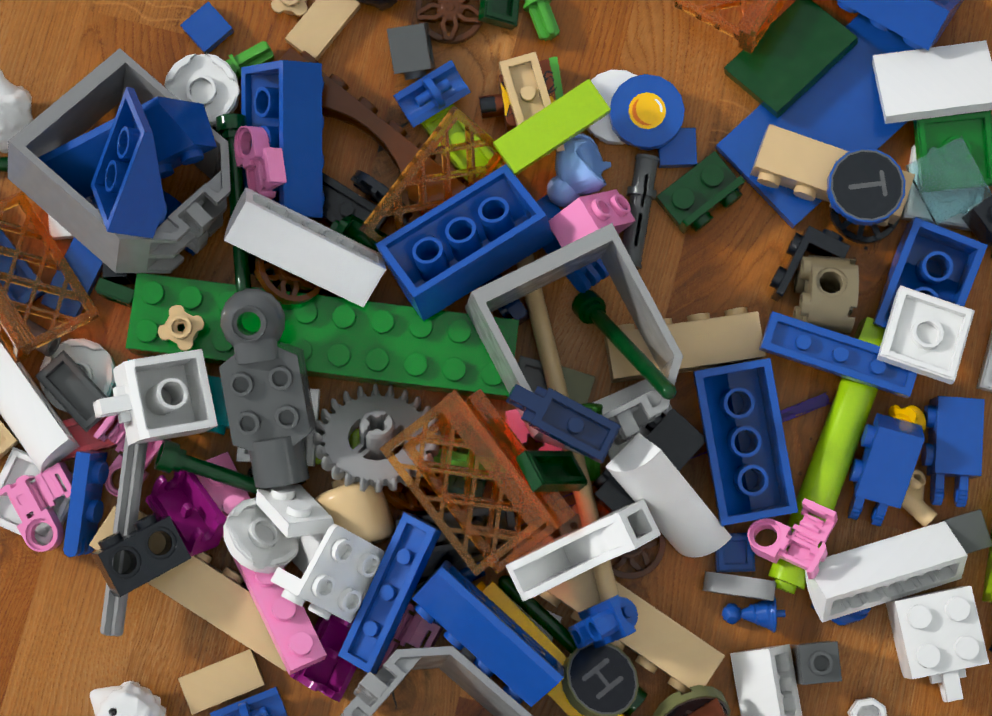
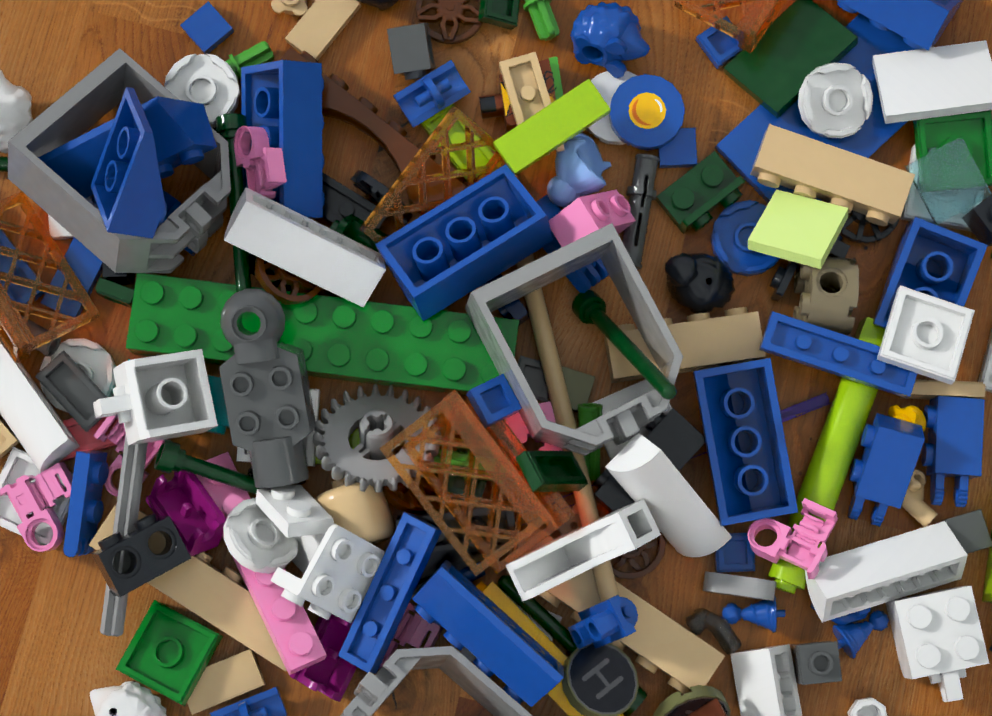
(169, 653): none -> green tile
(184, 338): tan plate -> none
(494, 401): none -> blue tile
(565, 421): dark blue hinge -> none
(607, 37): none -> blue animal
(688, 284): none -> black piece
(717, 626): none -> clear smoke arm
(718, 46): none -> blue tile
(731, 237): none -> blue tile
(798, 229): none -> yellowish green tile
(835, 100): none -> white tile
(853, 635): none -> blue piece
(866, 186): black tile -> none
(932, 388): none -> tan tile

